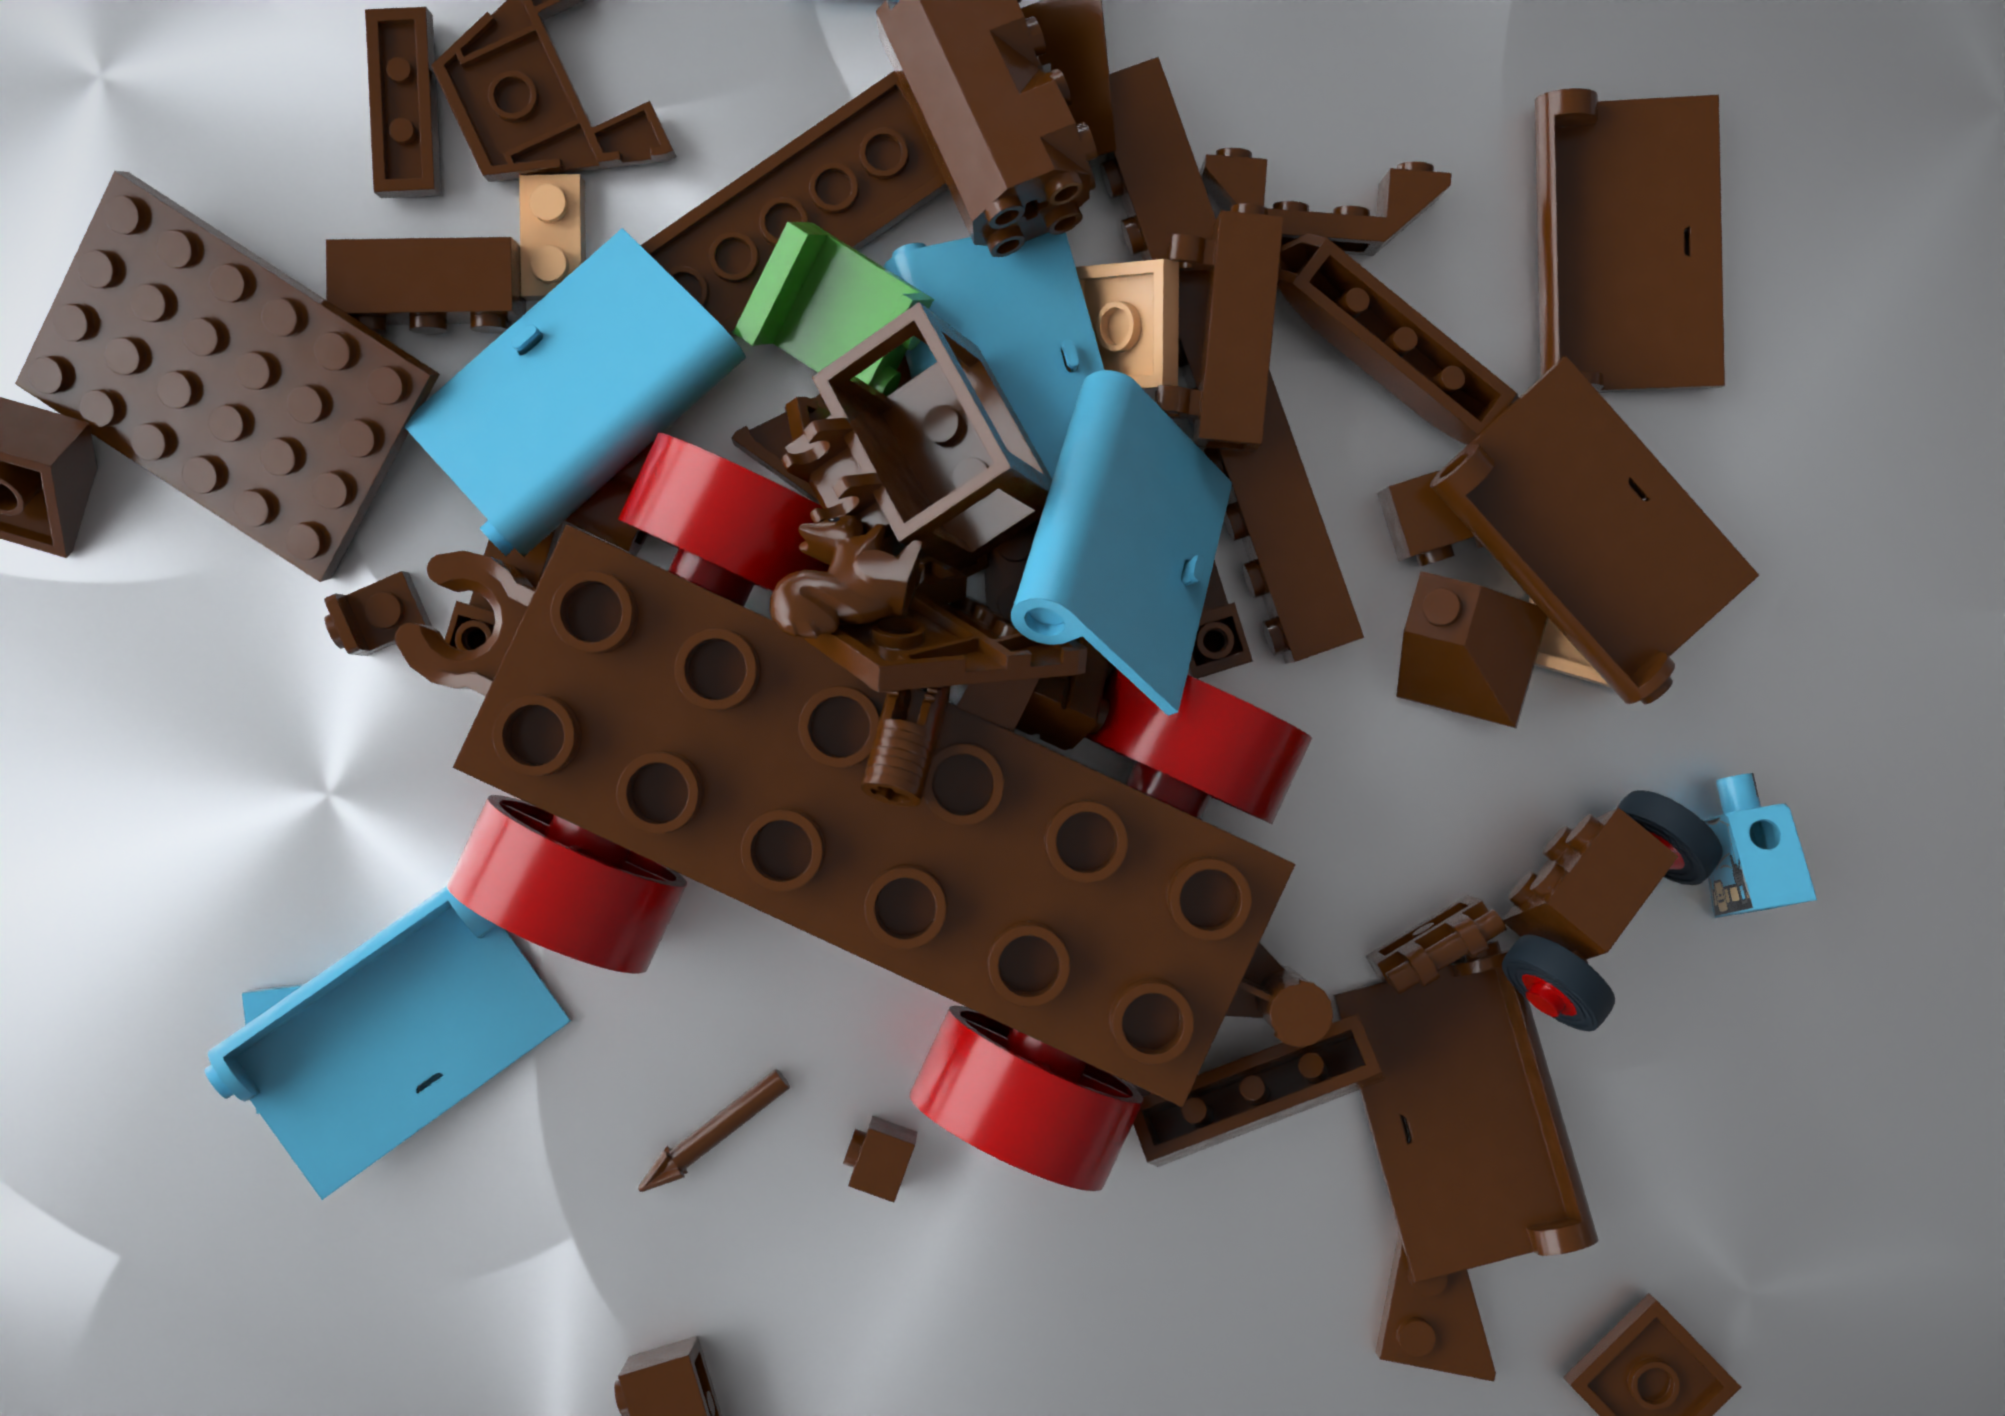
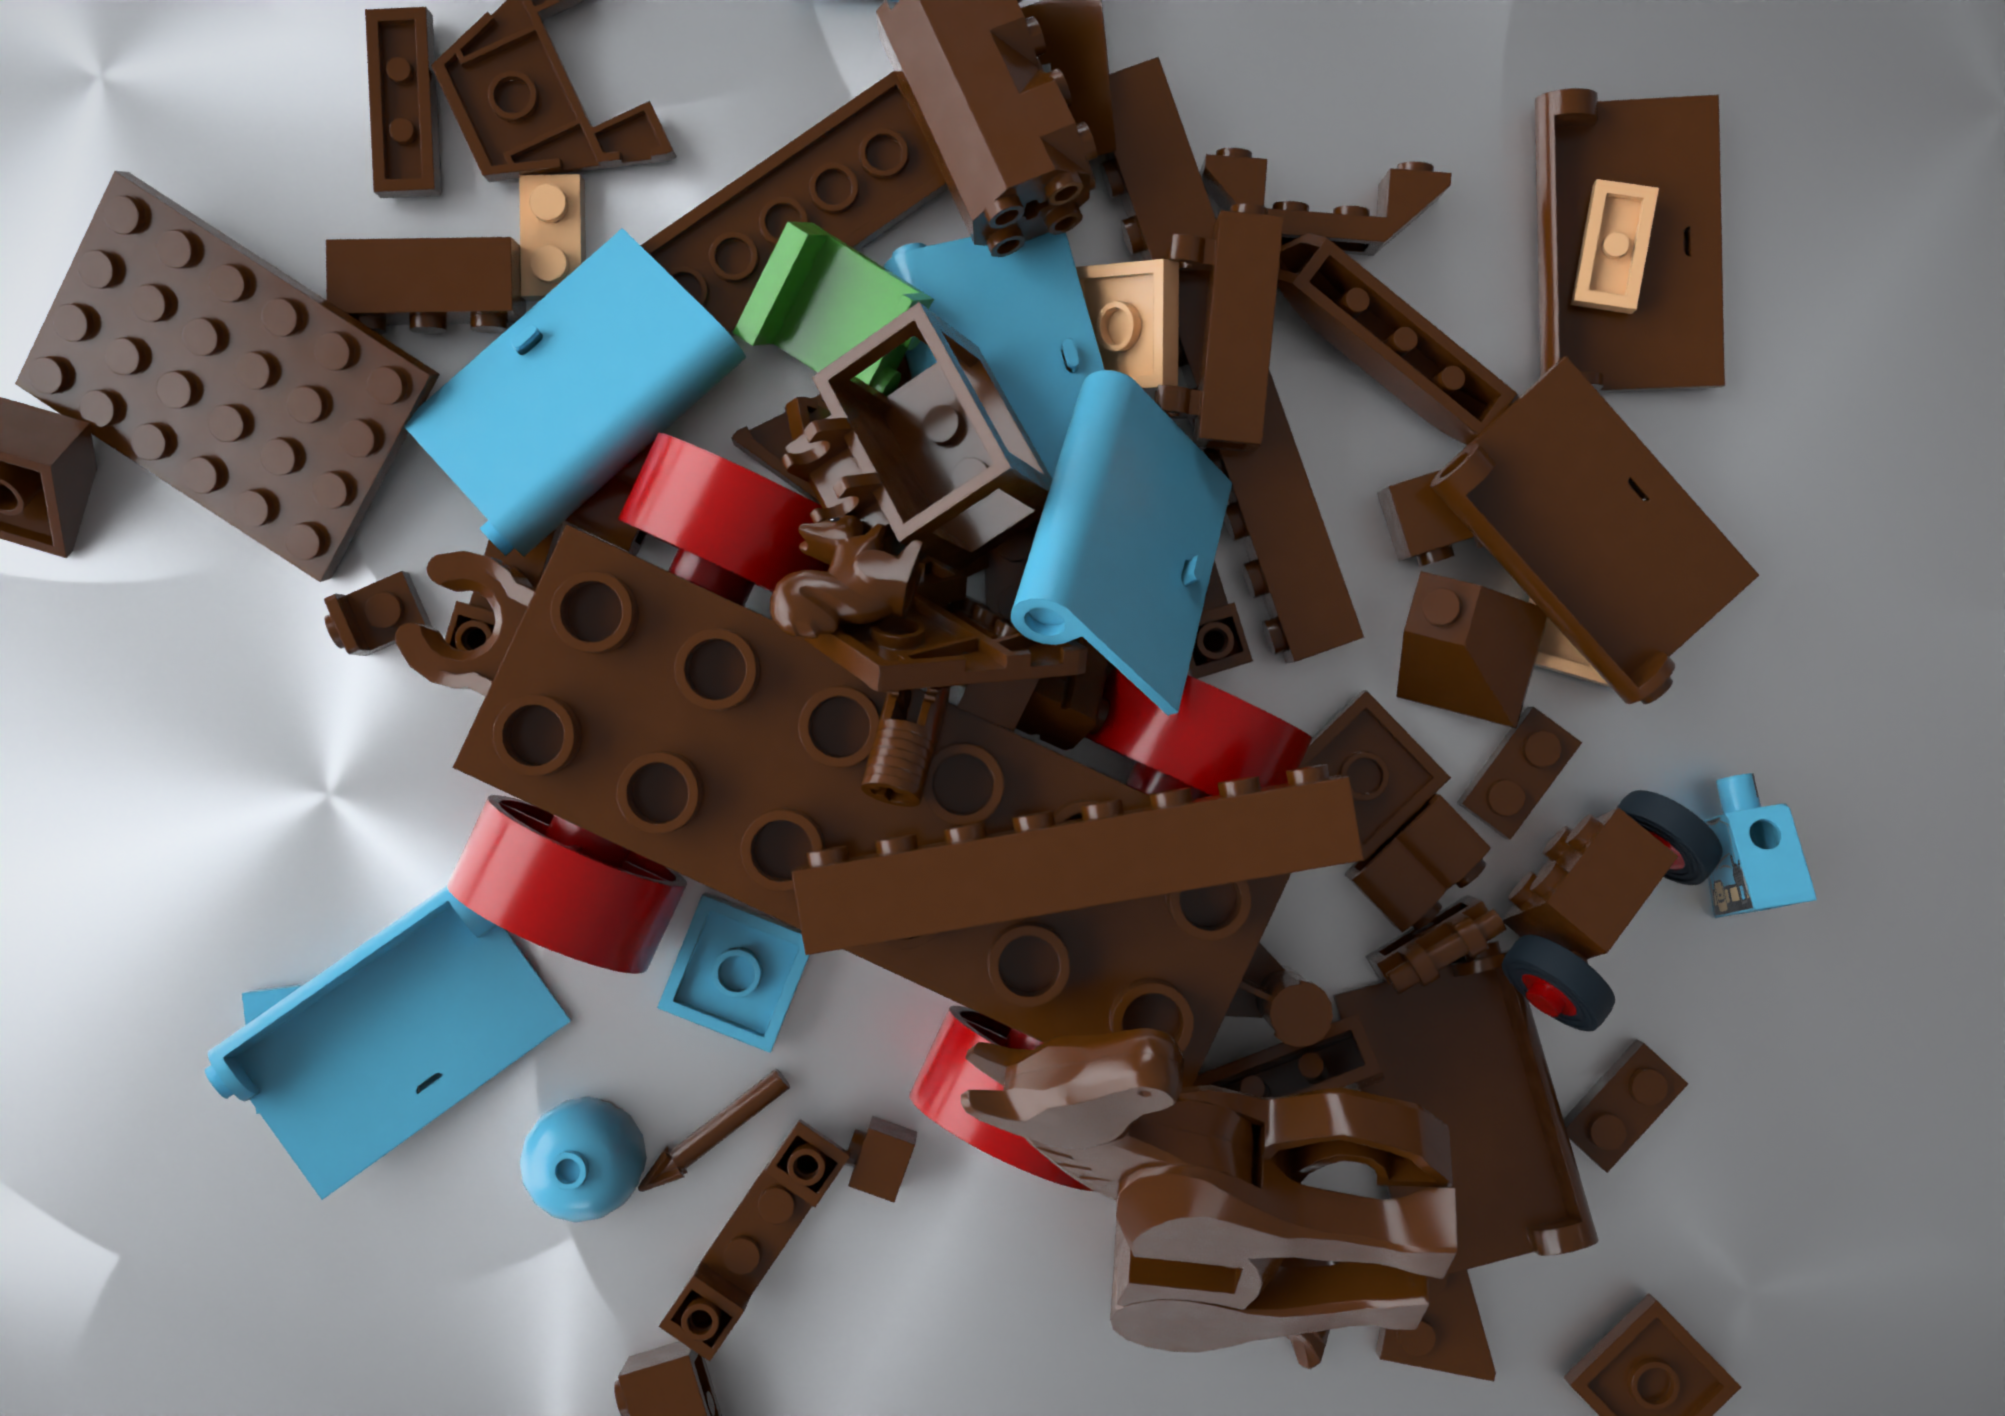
(582, 1159): none -> medium azure cylinder
(736, 972): none -> medium azure plate
(753, 1239): none -> reddish brown slope
(1076, 862): none -> reddish brown brick
(1211, 1197): none -> reddish brown animal
(1385, 768): none -> reddish brown plate
(1420, 865): none -> reddish brown brick
(1519, 772): none -> reddish brown plate
(1614, 246): none -> light nougat plate
(1623, 1105): none -> reddish brown plate

